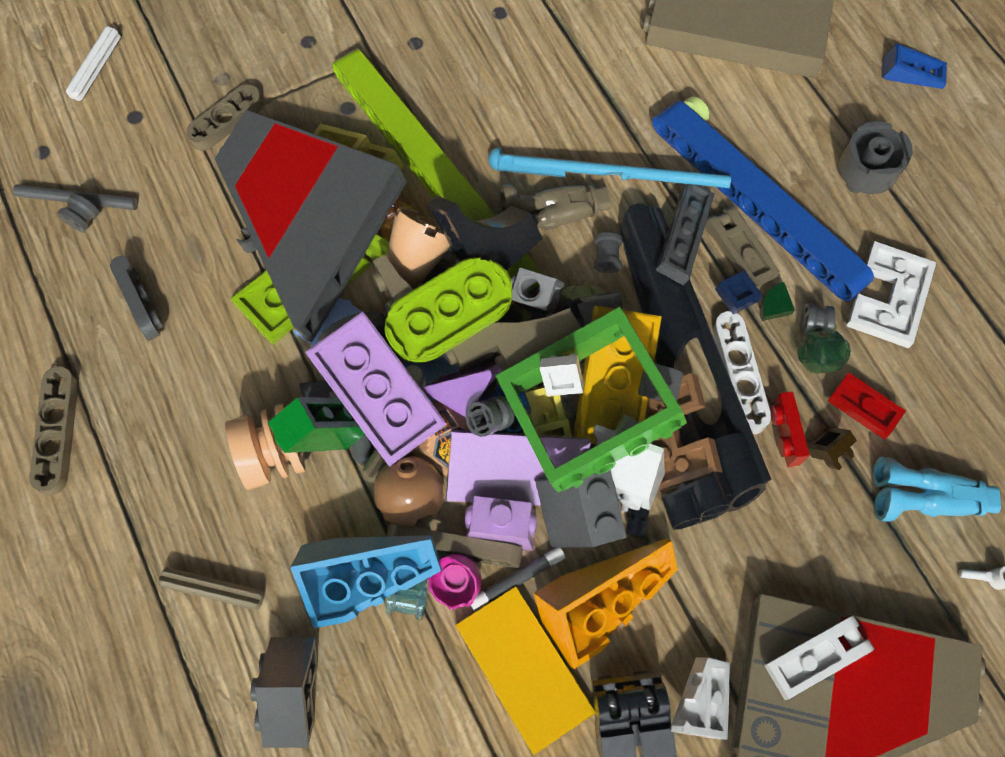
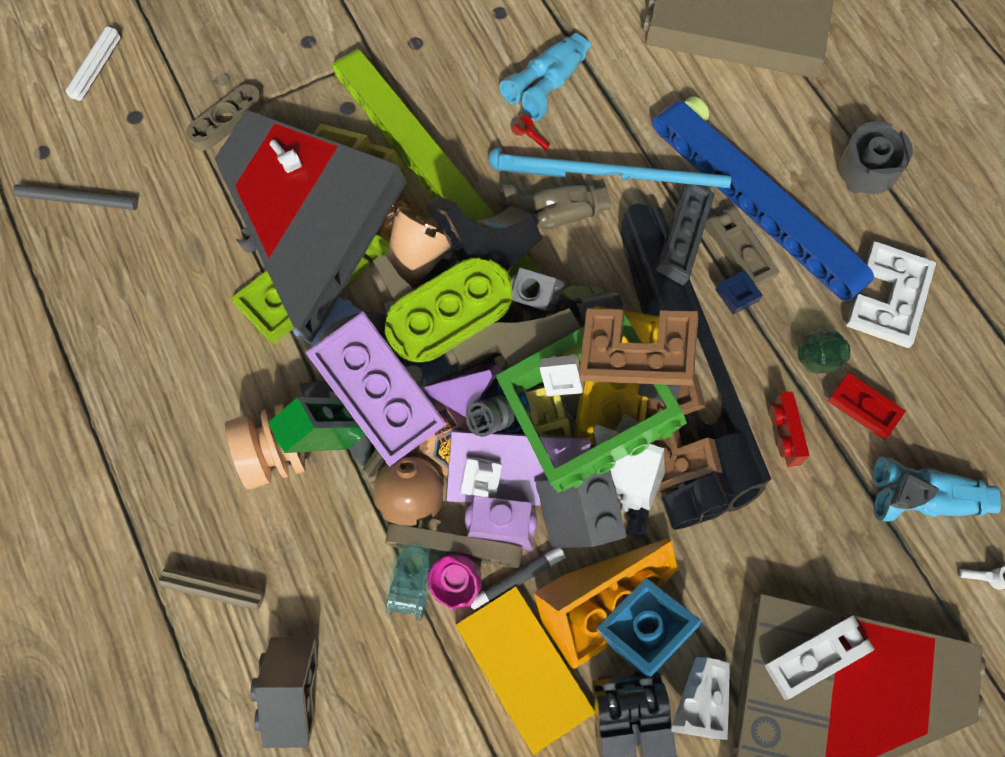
(48, 430): dark tan beam -> none
(78, 213): dark grey wheel -> none
(136, 297): dark grey plate -> none
(289, 159): none -> white hand
(352, 574): dark azure wedge -> none
(480, 477): none -> white tile
(529, 131): none -> red hand
(553, 66): none -> medium azure piece
(608, 252): dark grey bush -> none
(647, 628): none -> dark azure slope
(666, 363): none -> medium nougat plate
(744, 371): white beam -> none
(776, 303): dark green tile -> none
(817, 319): dark grey wheel -> none
(831, 445): dark brown tile -> none
(903, 66): blue slope -> none
(912, 492): none -> dark grey tile

